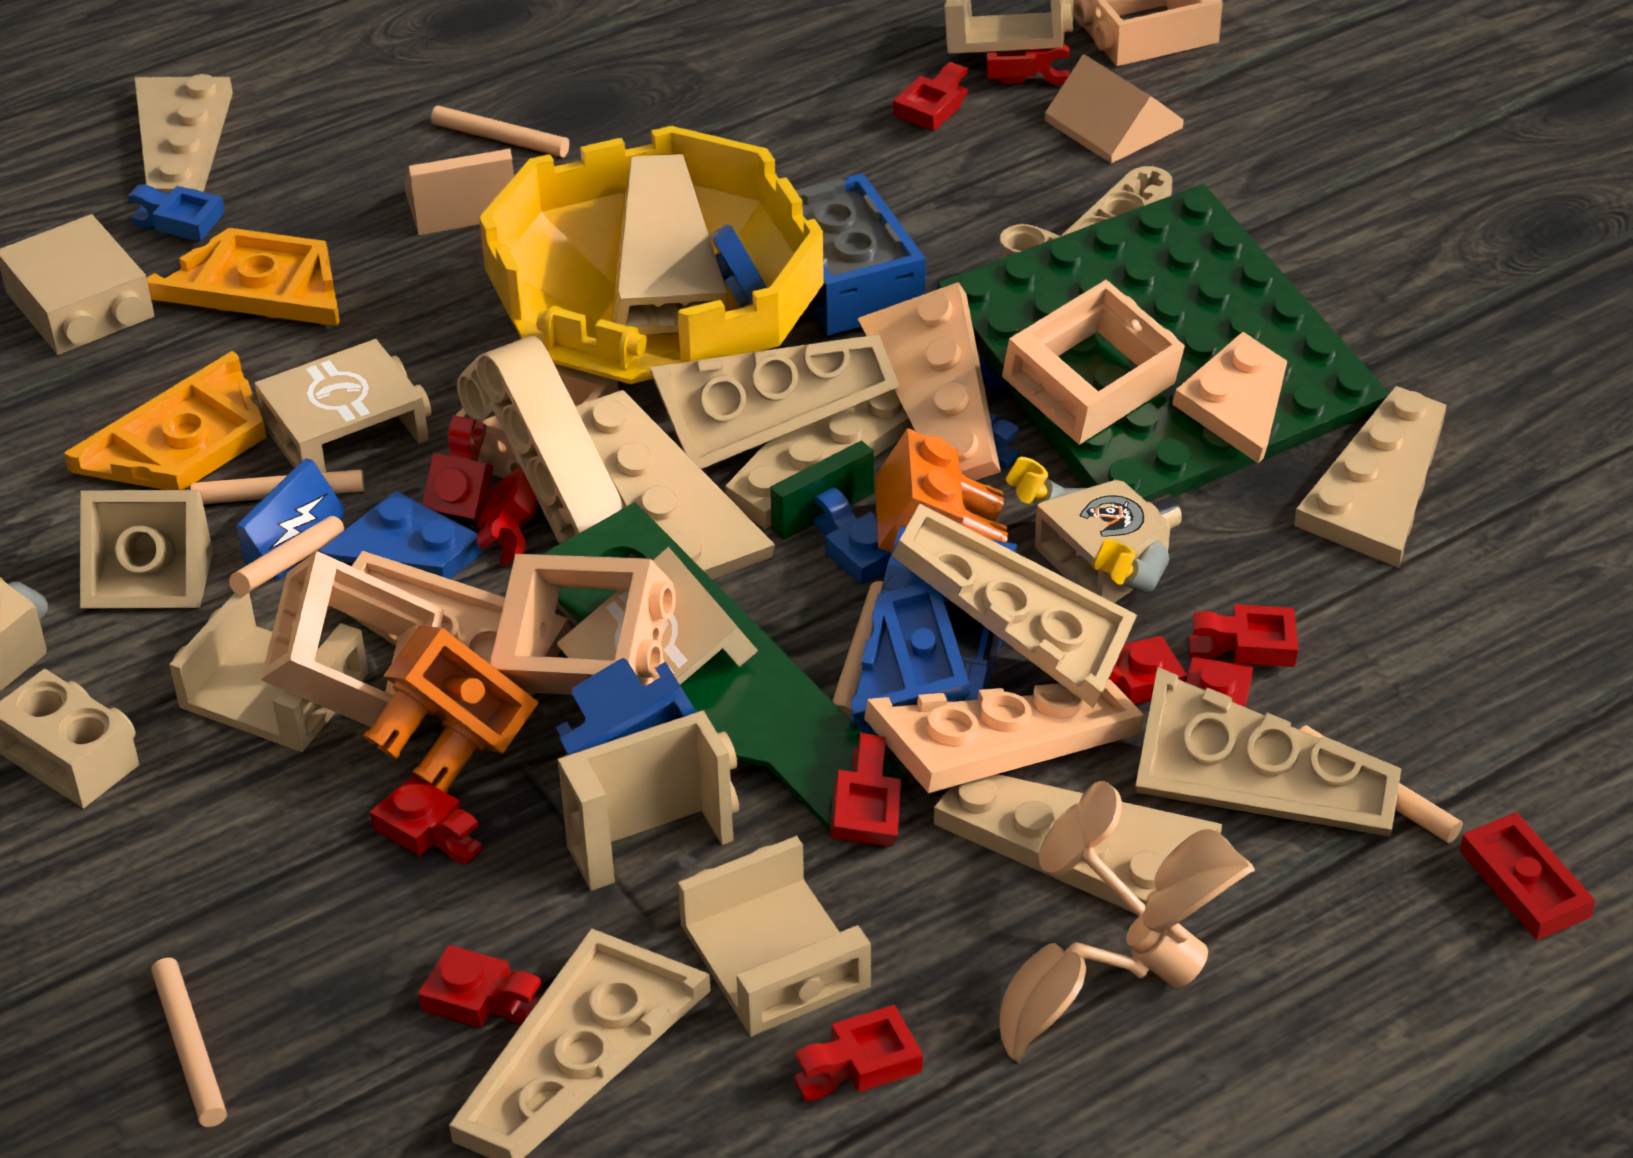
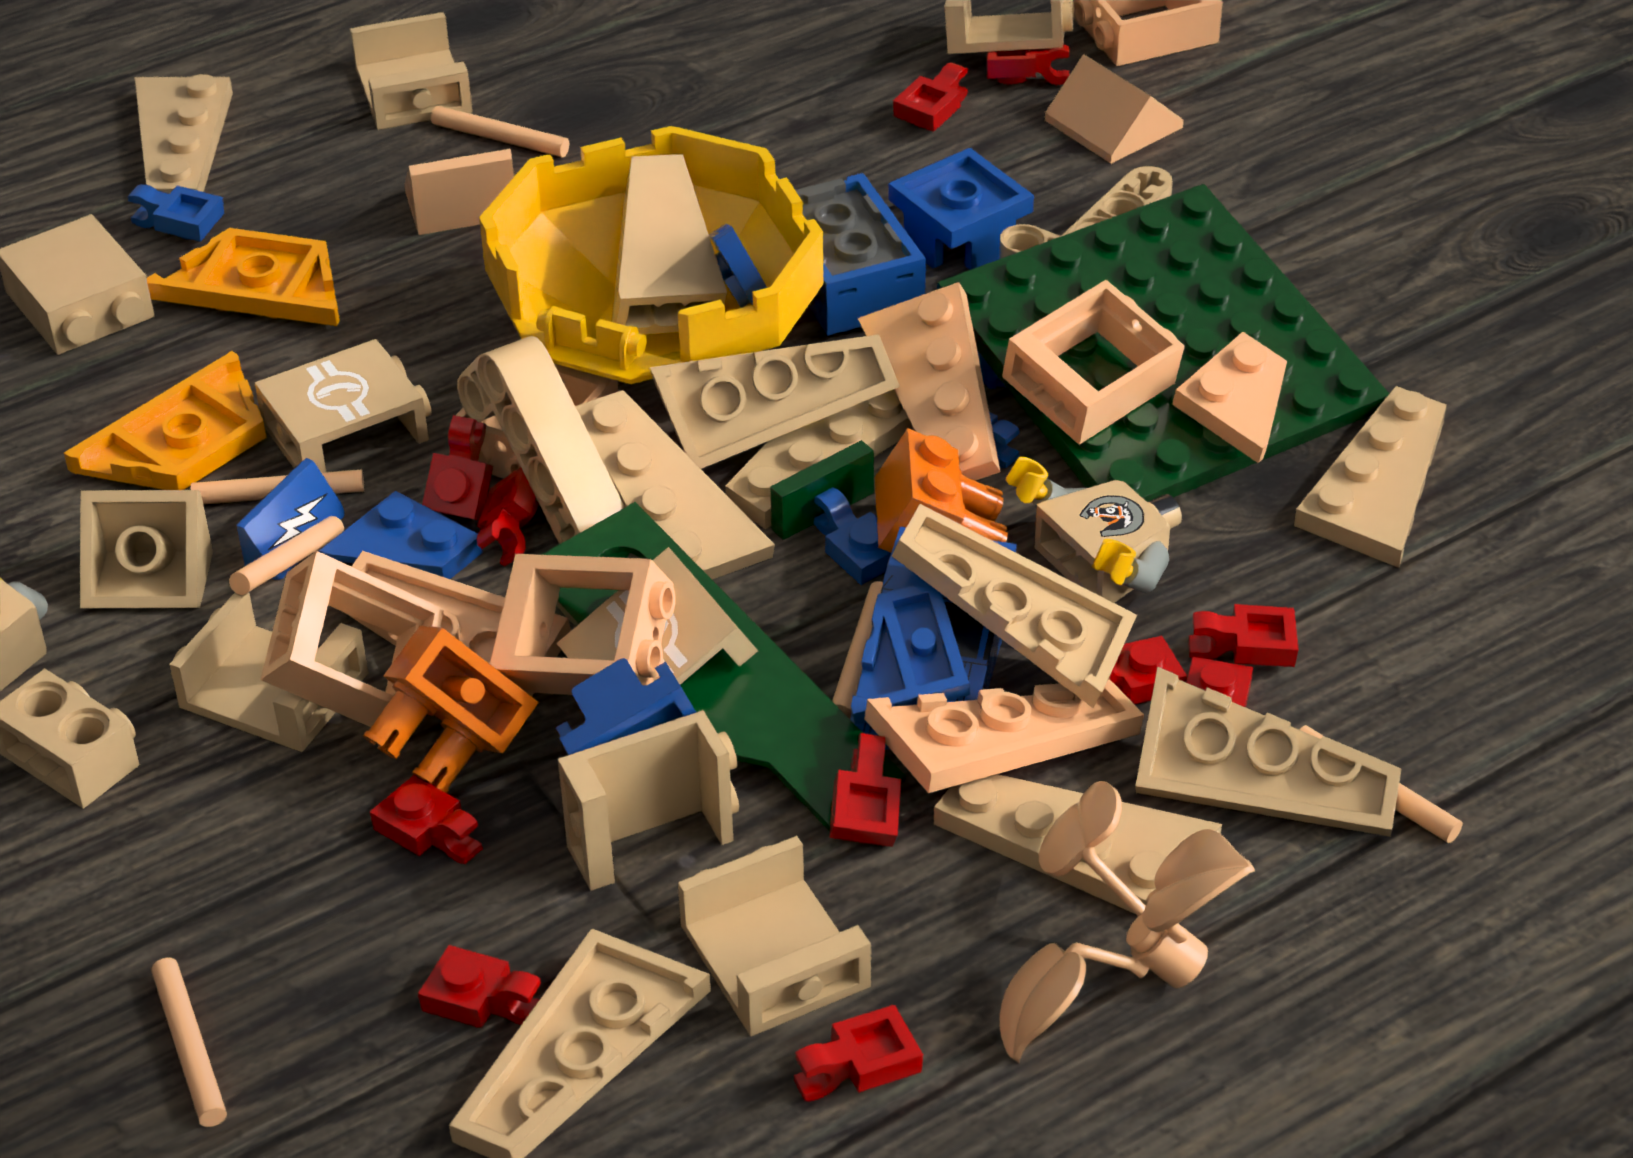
(409, 70): none -> tan panel
(959, 204): none -> blue panel
(1527, 876): red plate -> none

